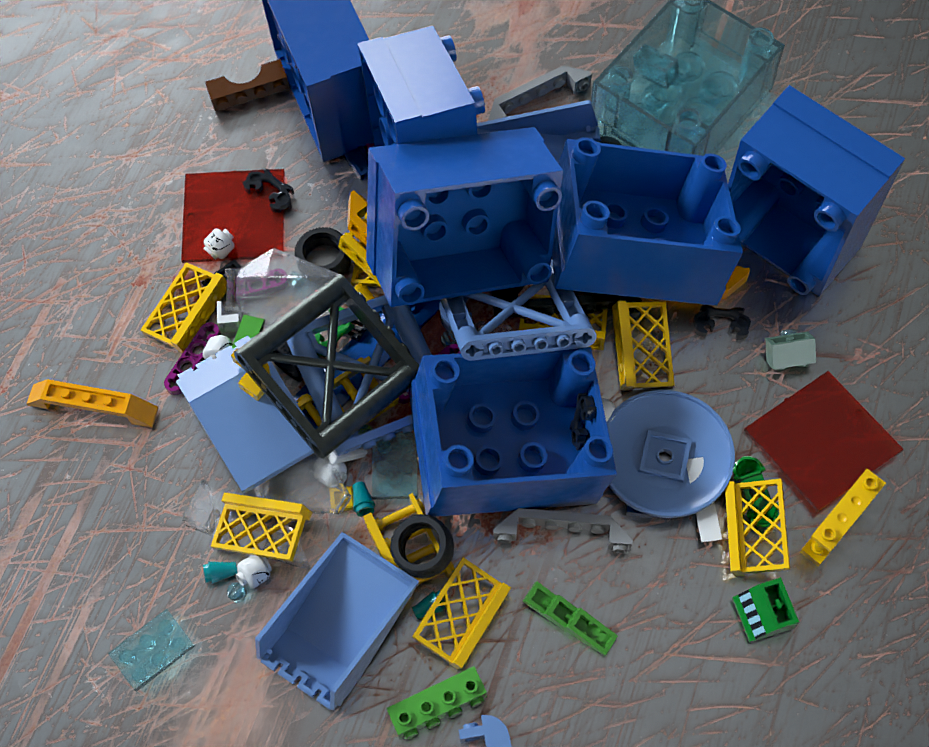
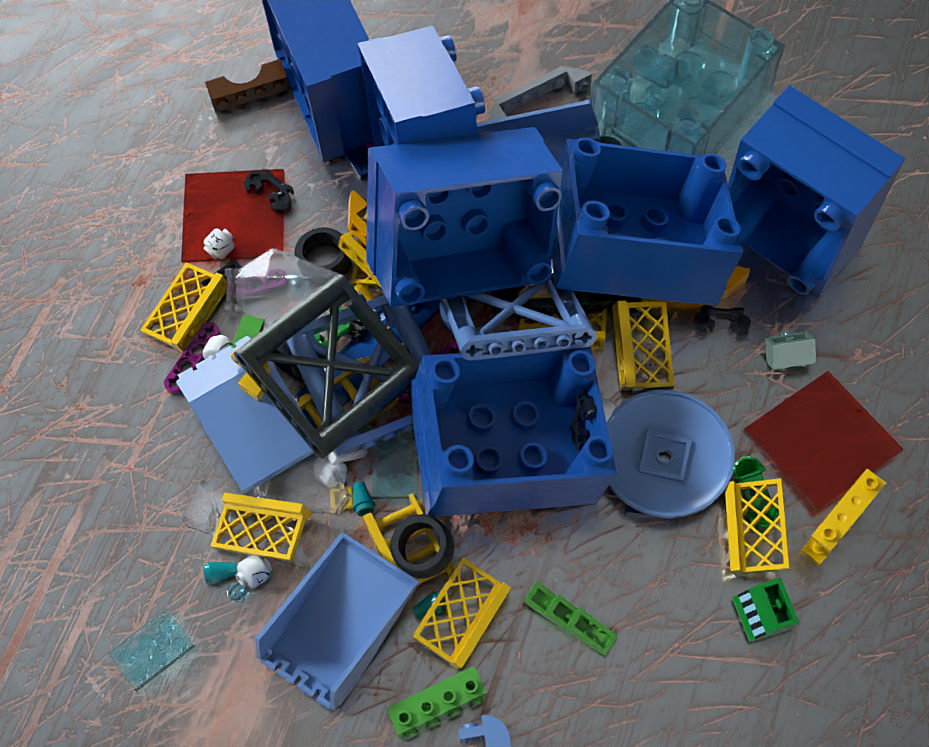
(93, 399): light orange slope -> none
(227, 320): white panel -> none
(445, 340): clear light blue hinge -> none
(618, 539): light grey slope -> none
(706, 518): white sticker -> none

